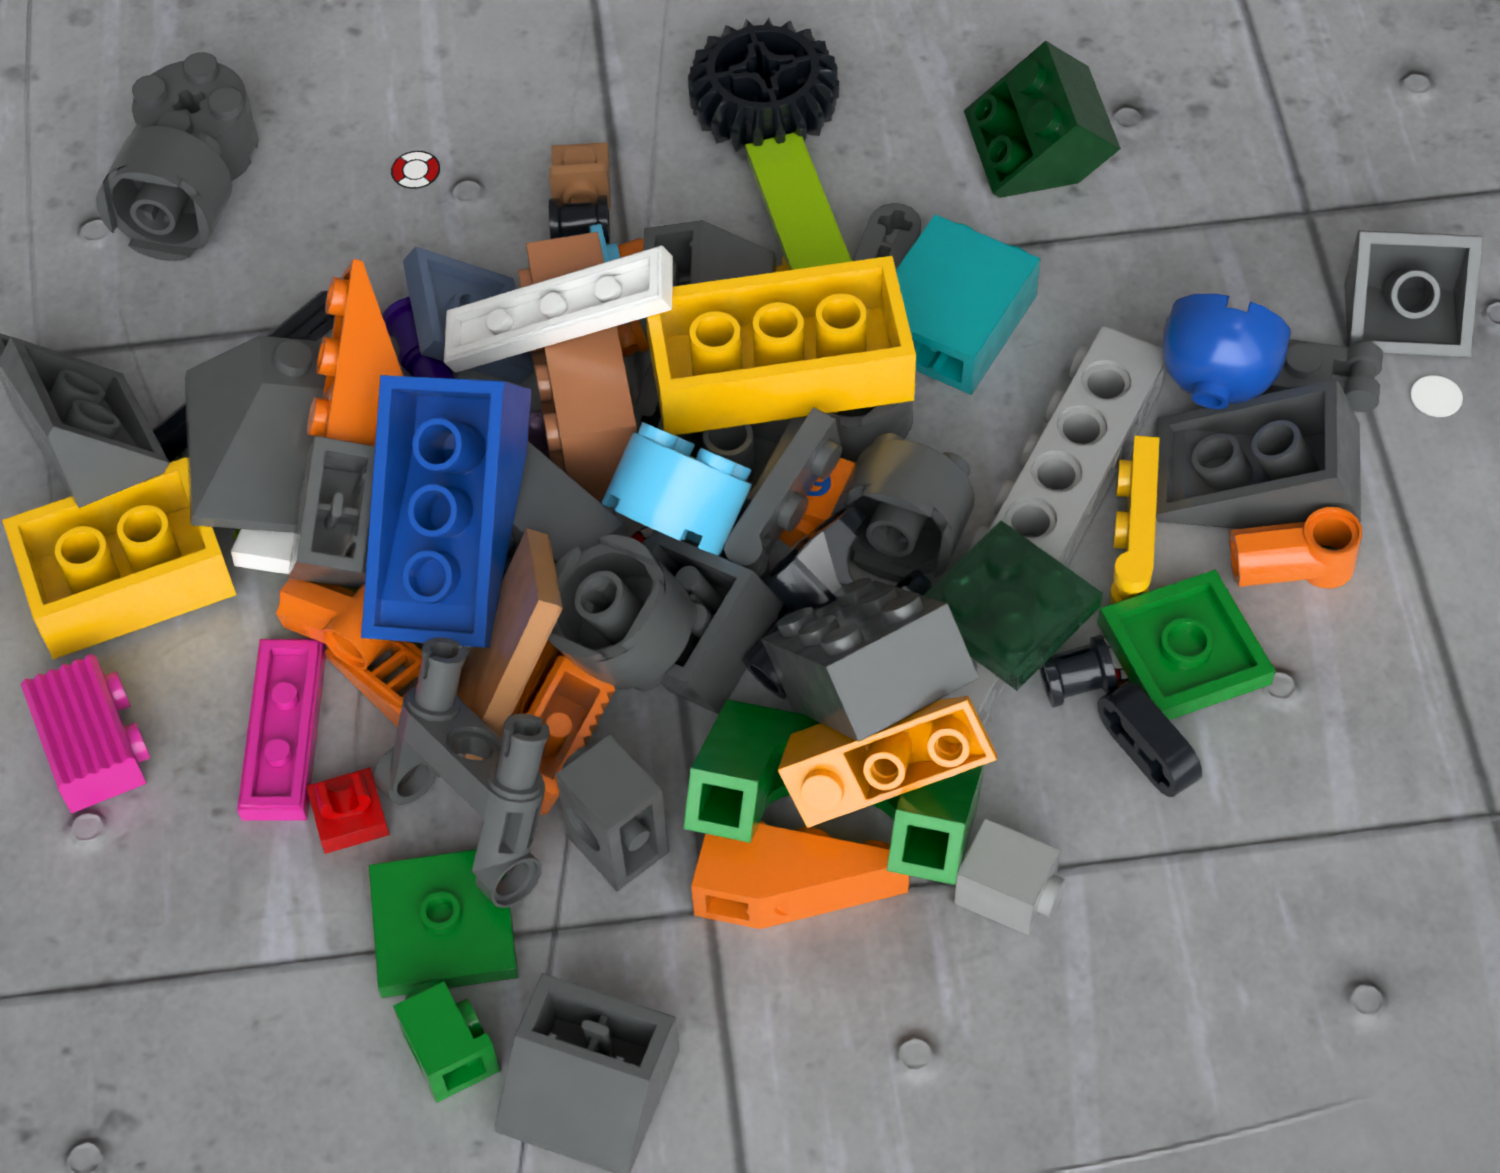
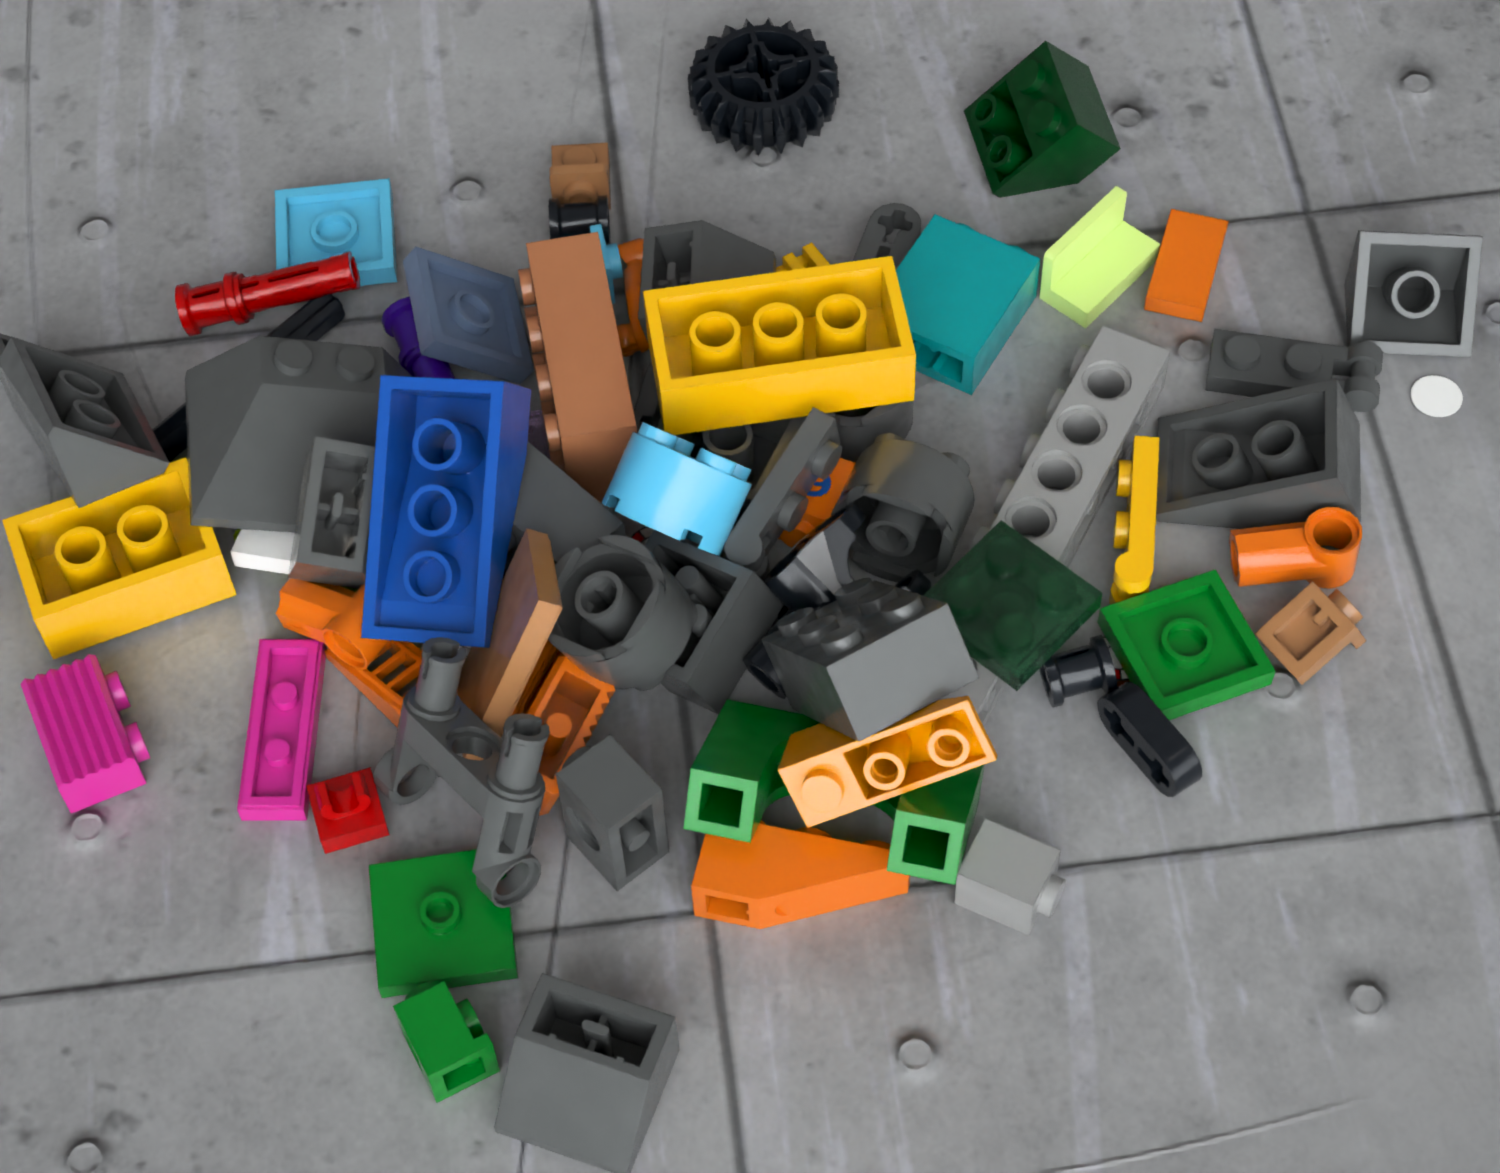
(165, 191): dark grey brick -> none
(200, 99): dark grey brick -> none
(242, 296): none -> red pin
(336, 220): none -> medium azure plate
(352, 361): orange slope -> none
(415, 169): sticker -> none
(559, 309): white tile -> none
(796, 203): lime tile -> none
(1095, 261): none -> yellowish green panel
(1186, 265): none -> orange tile
(1223, 351): blue cylinder -> none
(1311, 631): none -> medium nougat bracket

